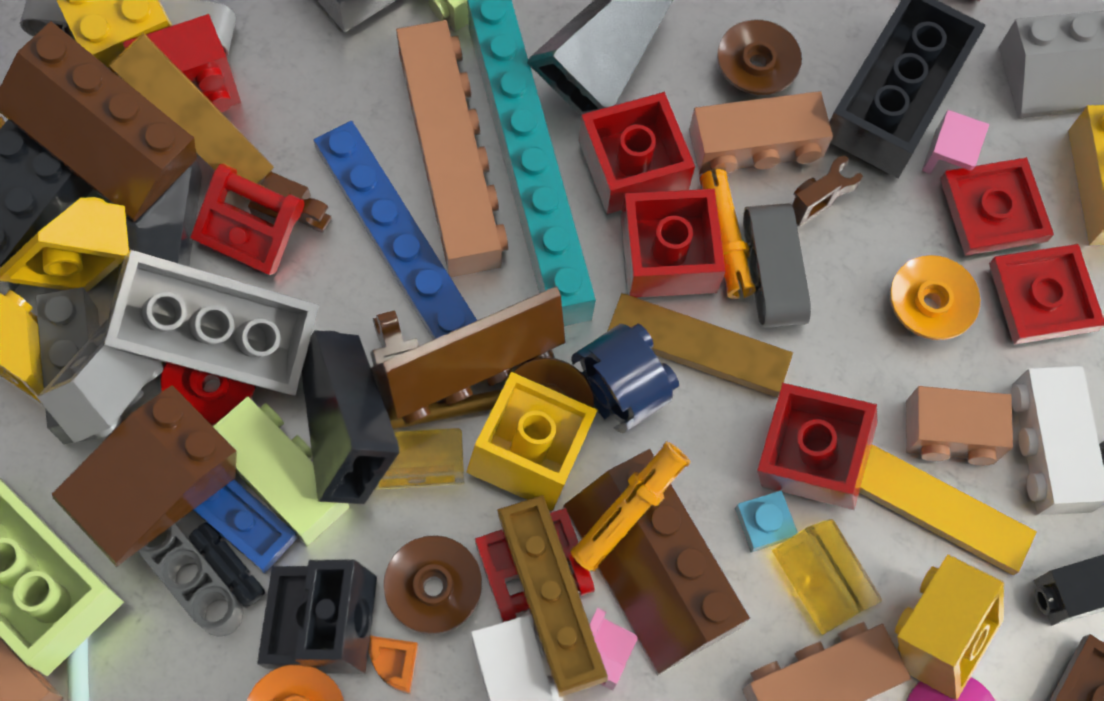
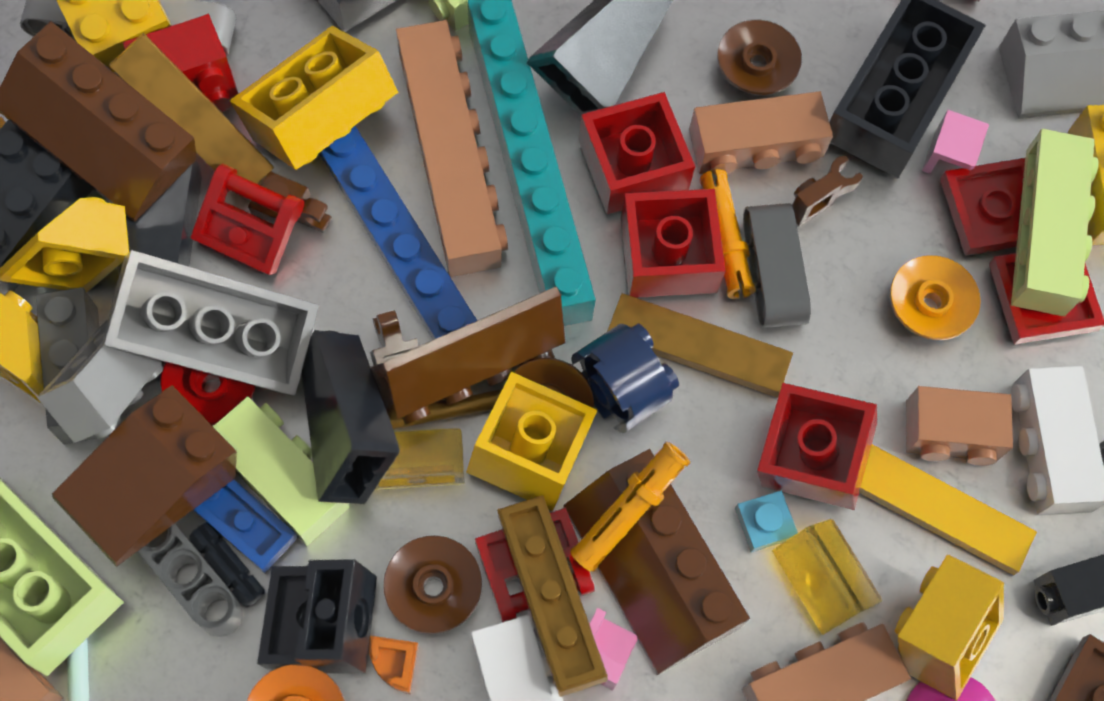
(314, 96): none -> yellow brick
(1054, 223): none -> yellowish green brick

